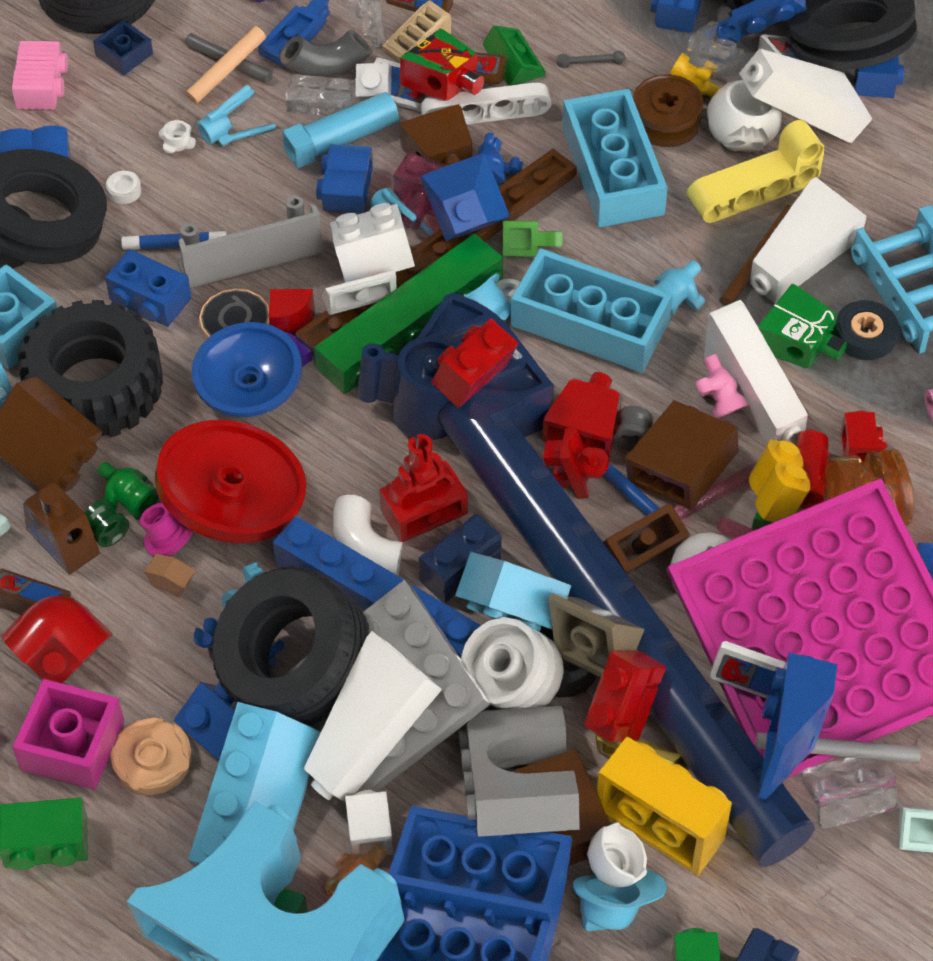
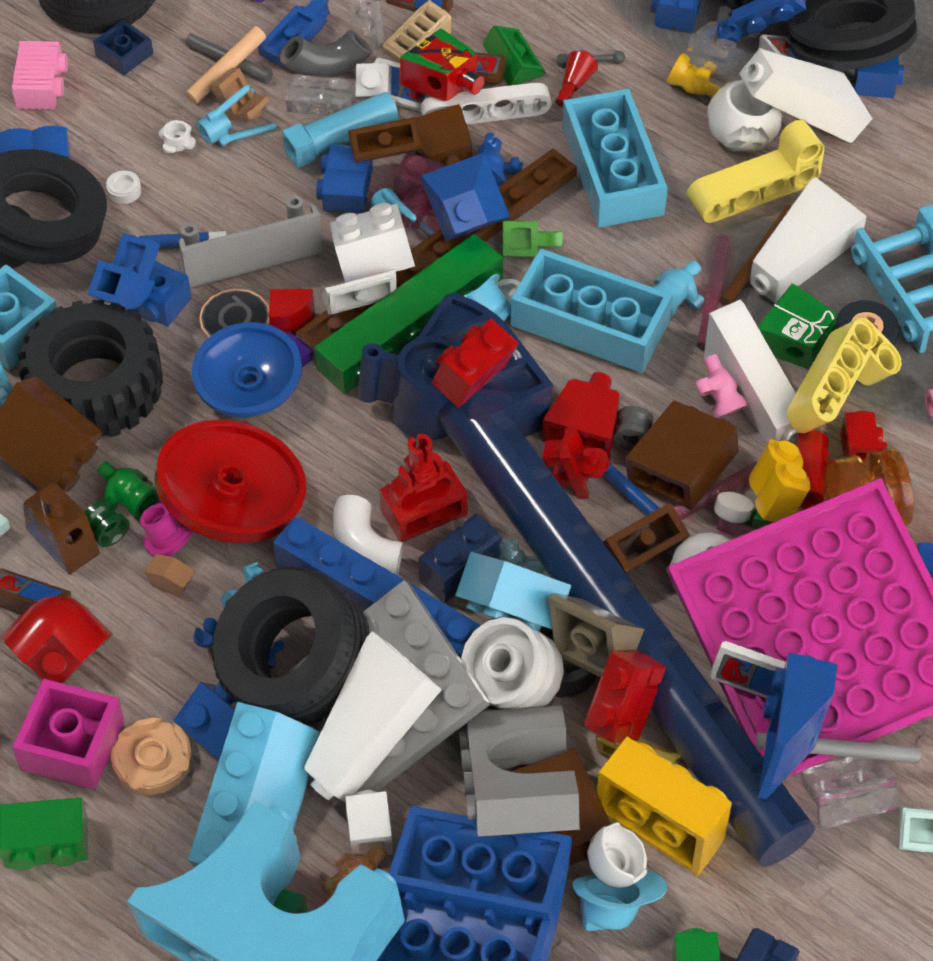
(127, 279): none -> blue brick
(248, 106): none -> medium nougat bracket
(385, 140): none -> reddish brown slope
(511, 553): none -> clear light blue arm
(578, 70): none -> red cone
(669, 109): reddish brown wheel -> none
(714, 285): none -> clear pink bar
(733, 507): none -> white tile
(848, 355): none -> light yellow beam

